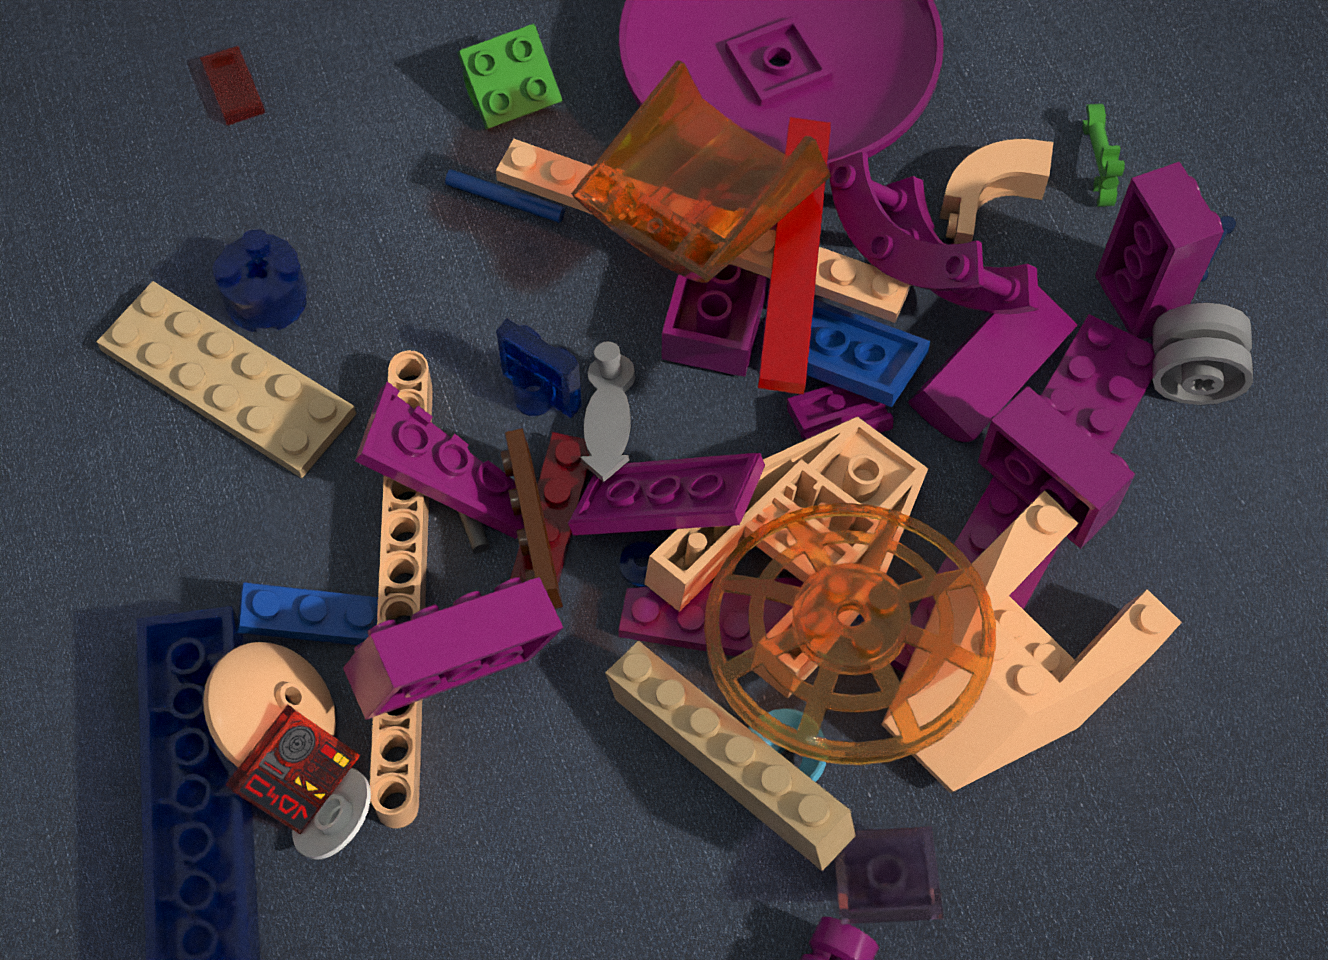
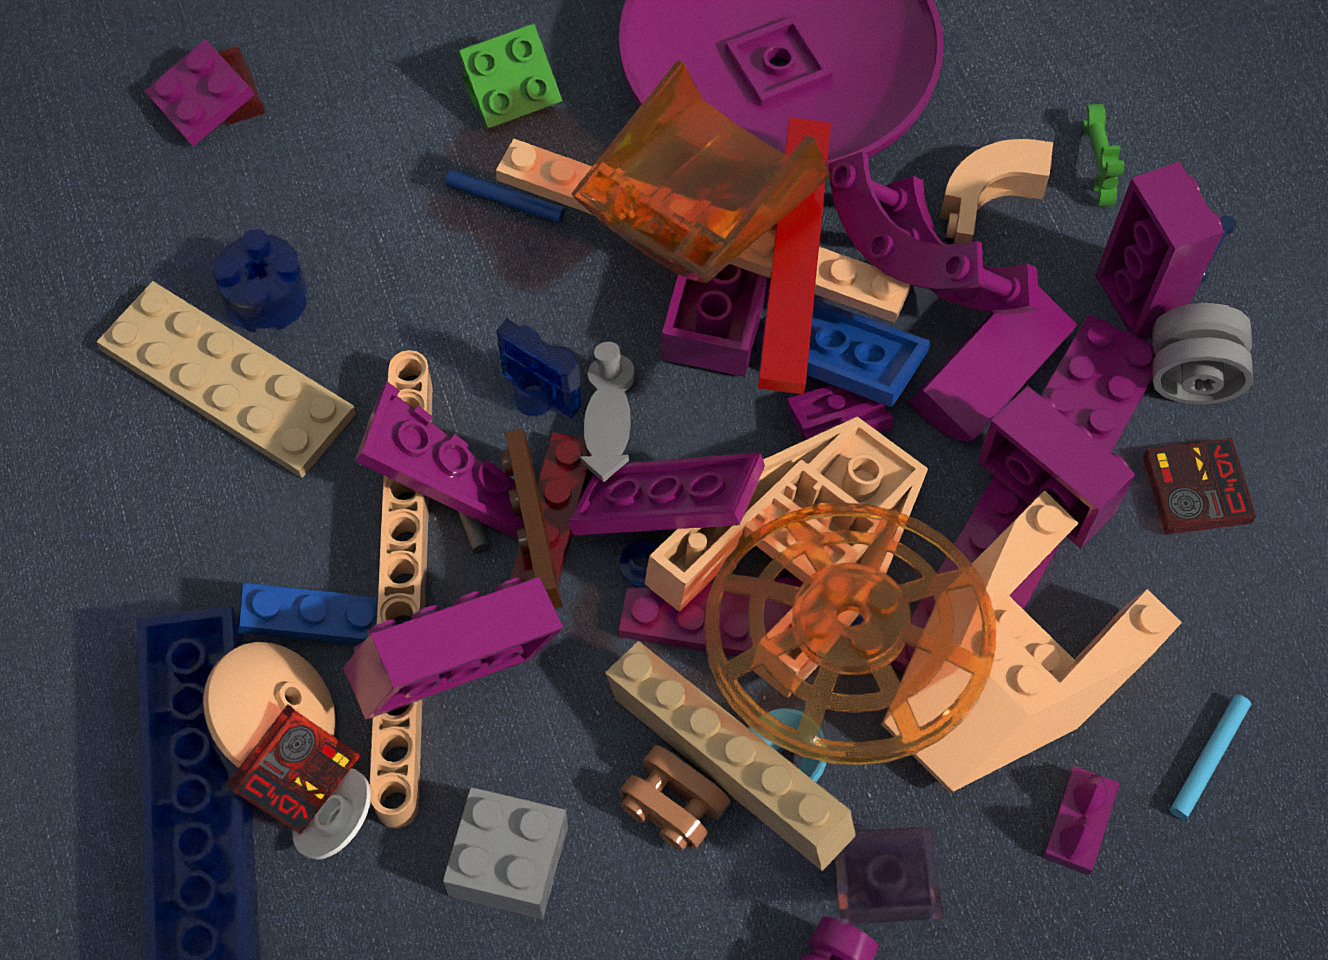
(199, 92): none -> magenta plate
(506, 853): none -> light grey brick
(677, 825): none -> nougat brick
(1081, 820): none -> magenta tile
(1199, 486): none -> tile
(1210, 757): none -> medium azure bar

